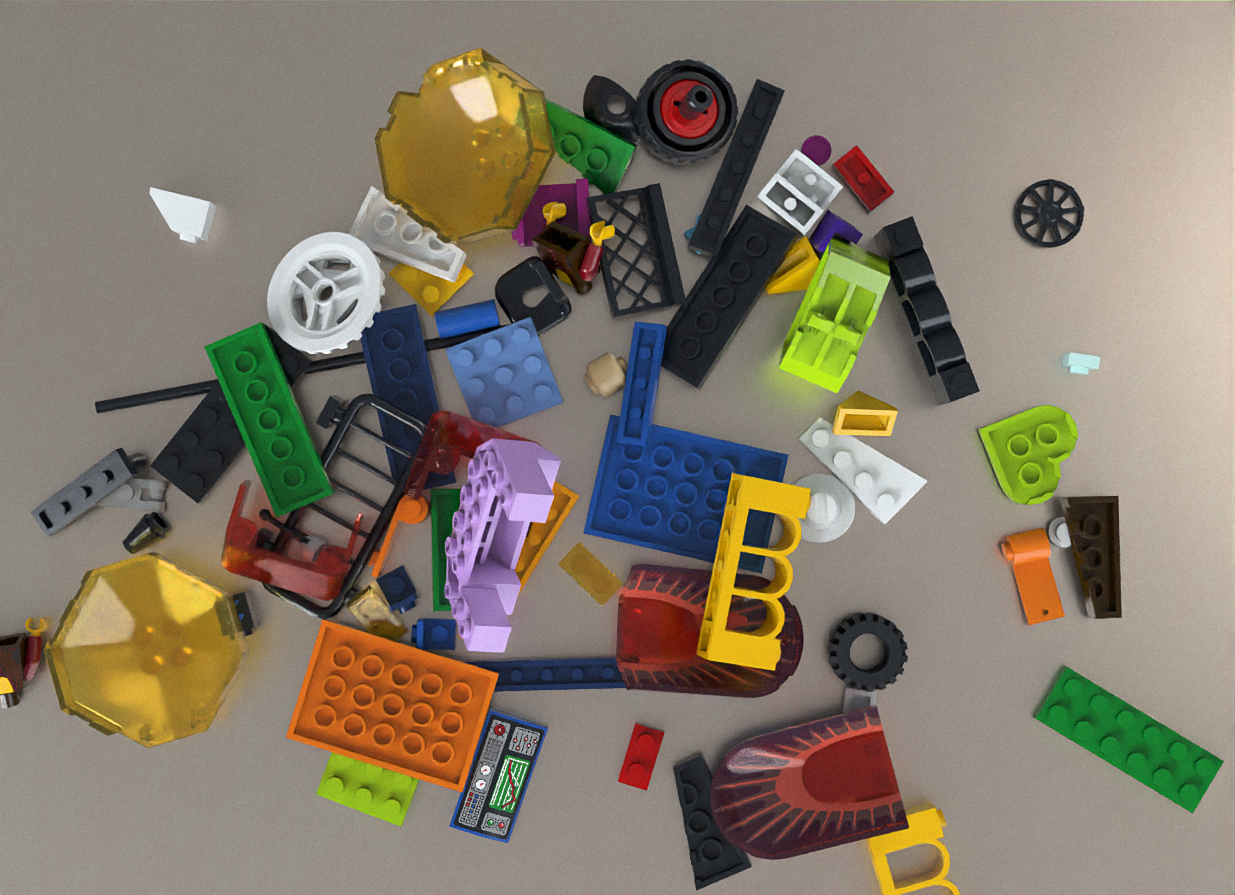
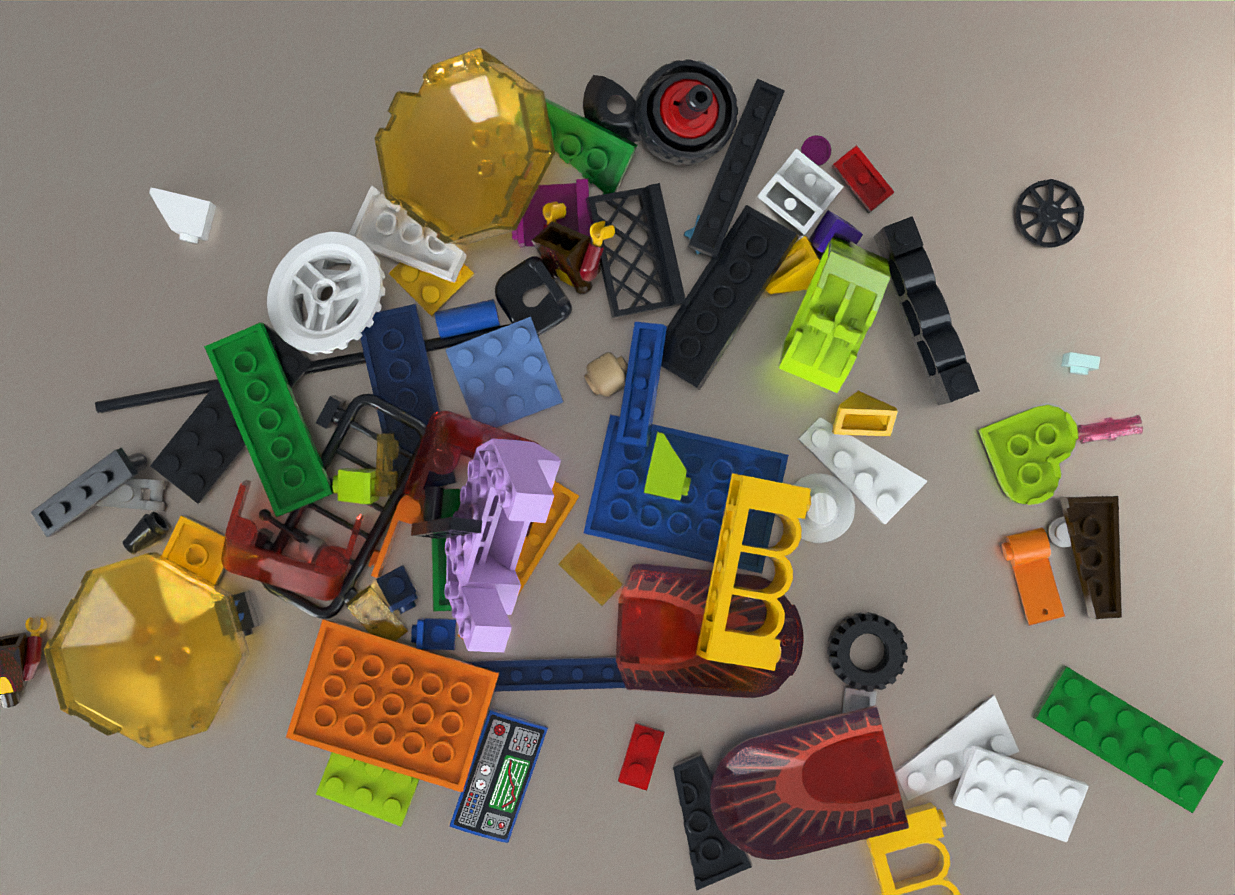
(196, 549): none -> yellow plate
(355, 485): none -> lime slope
(385, 476): none -> clear yellow plate
(435, 527): none -> black piece
(666, 472): none -> lime slope
(947, 756): none -> white wing
(1020, 793): none -> white plate
(1110, 429): none -> clear pink pin

